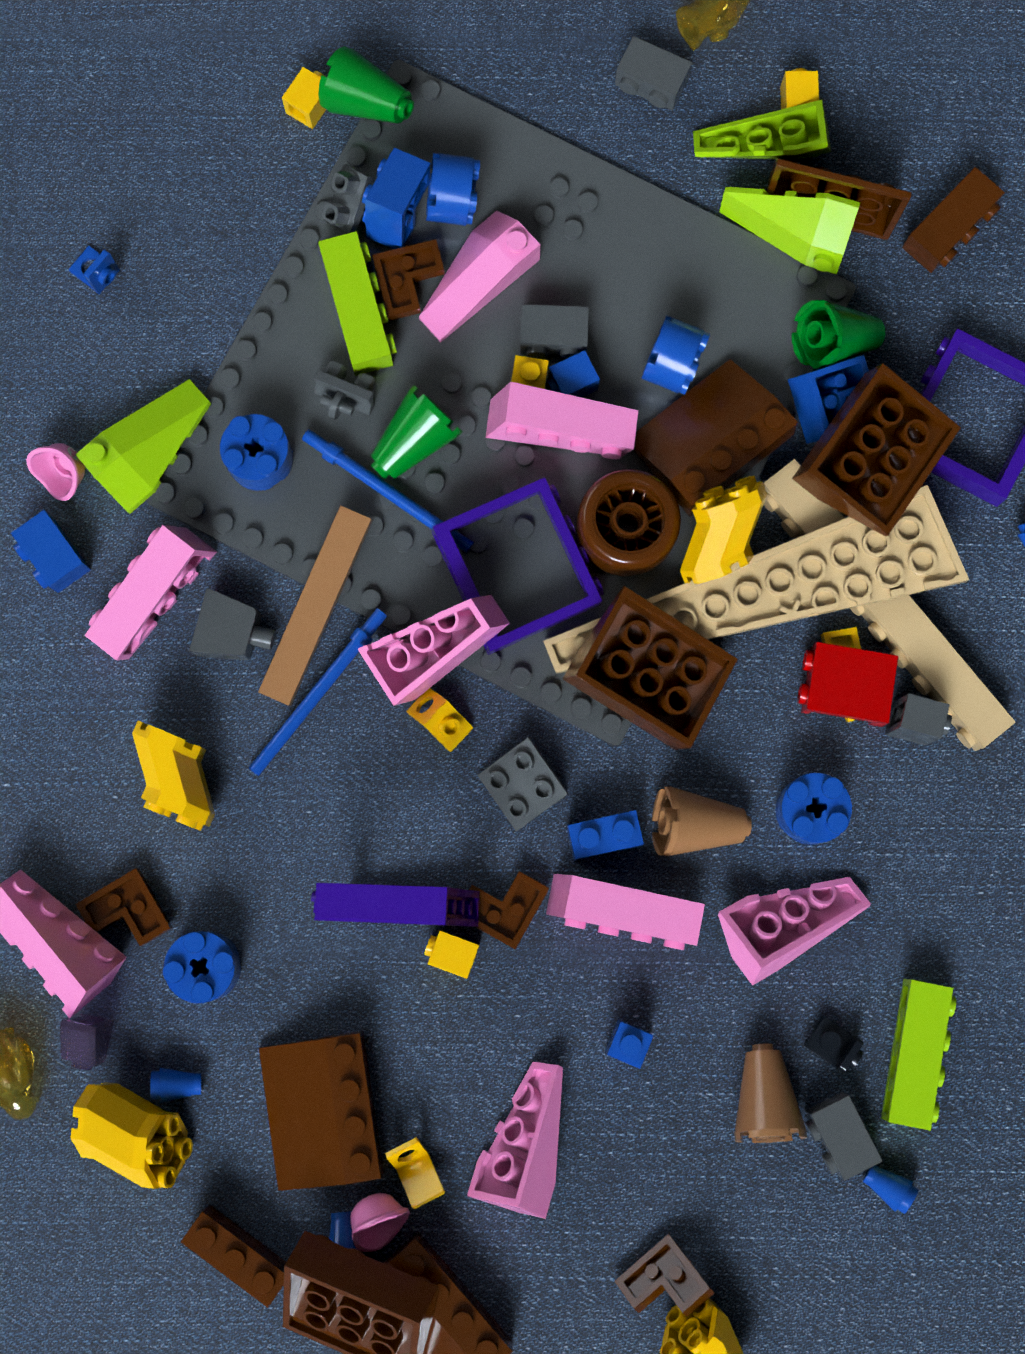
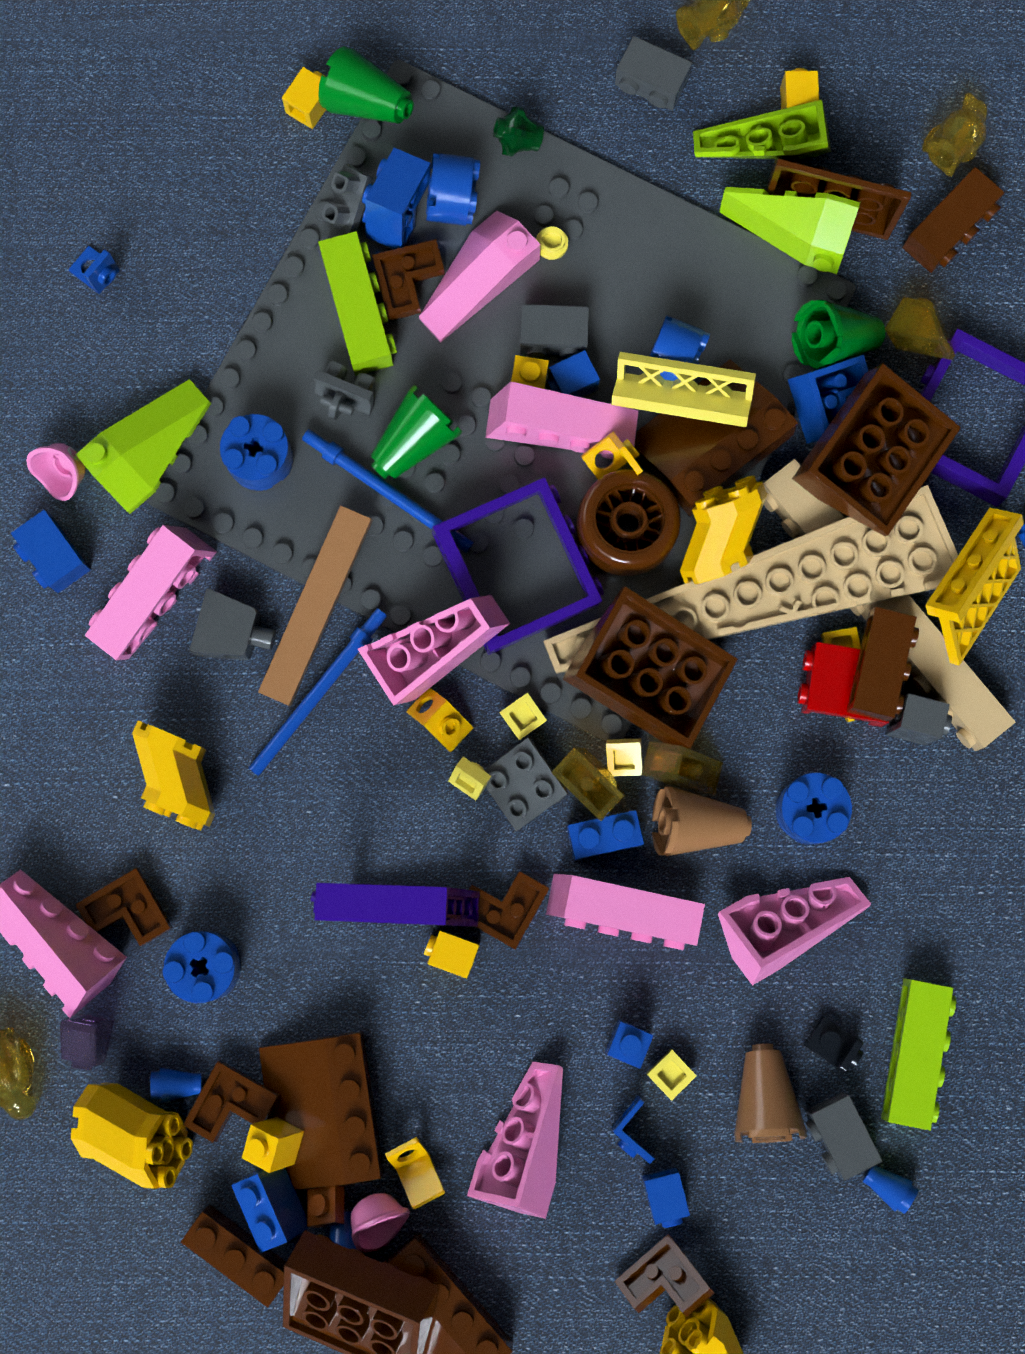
(228, 1092): none -> reddish brown plate
(270, 1207): none -> blue brick
(272, 1144): none -> yellow brick
(325, 1206): none -> dark orange plate
(469, 778): none -> light yellow plate
(518, 132): none -> dark green rock
(523, 716): none -> light yellow plate
(553, 242): none -> light yellow plate
(589, 781): none -> clear yellow slope
(622, 453): none -> yellow bracket
(624, 757): none -> light yellow plate
(626, 1141): none -> blue bracket
(666, 1197): none -> blue brick
(671, 1074): none -> light yellow plate
(681, 767): none -> clear yellow slope
(683, 396): none -> light yellow fence
(883, 664): none -> reddish brown brick
(919, 329): none -> clear yellow slope
(957, 136): none -> clear yellow animal
(977, 581): none -> yellow fence

